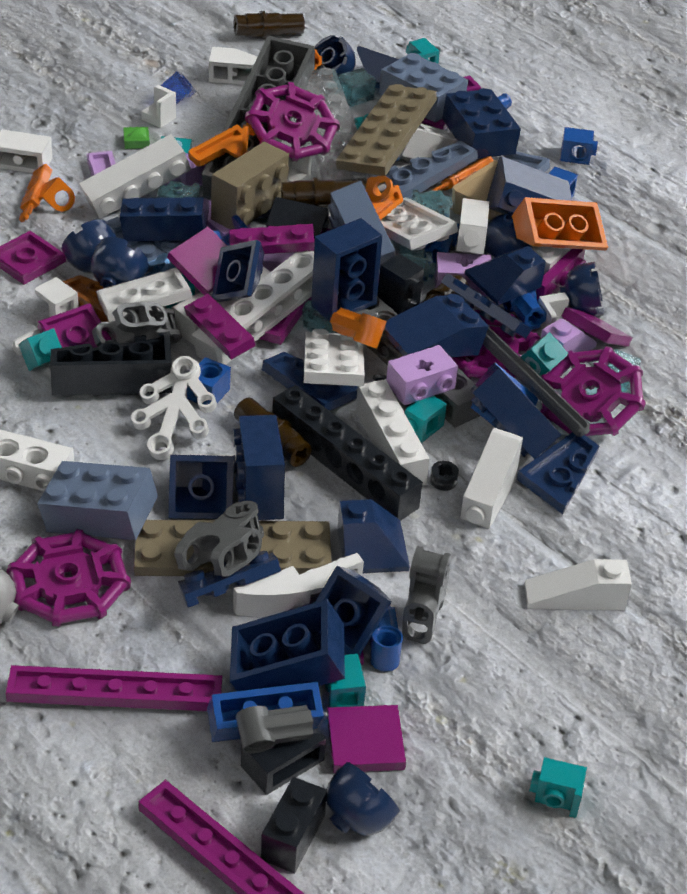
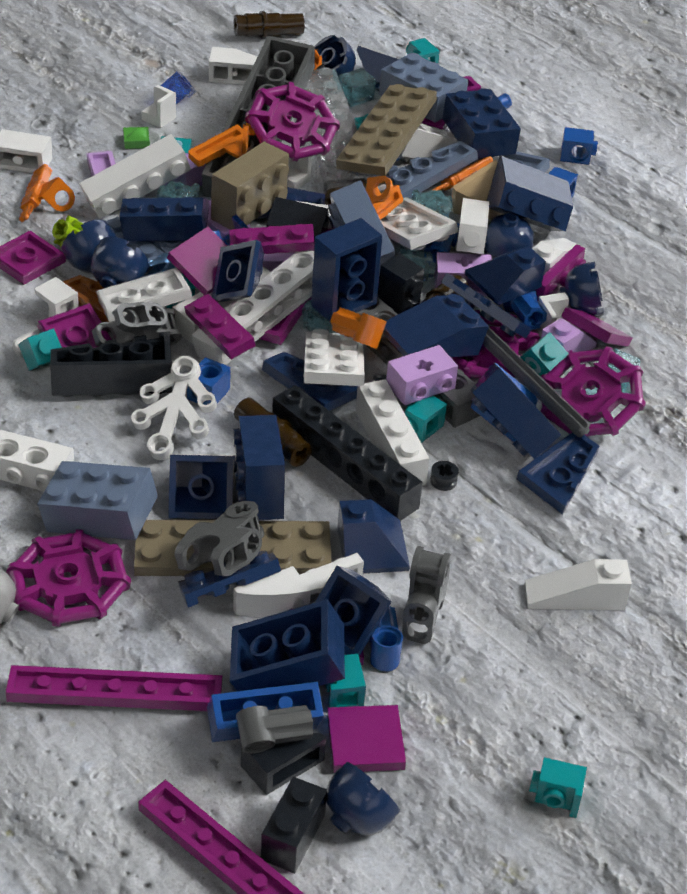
(64, 227): none -> lime gear
(312, 191): dark brown piece -> none
(492, 478): white slope -> none
(560, 224): orange slope -> none

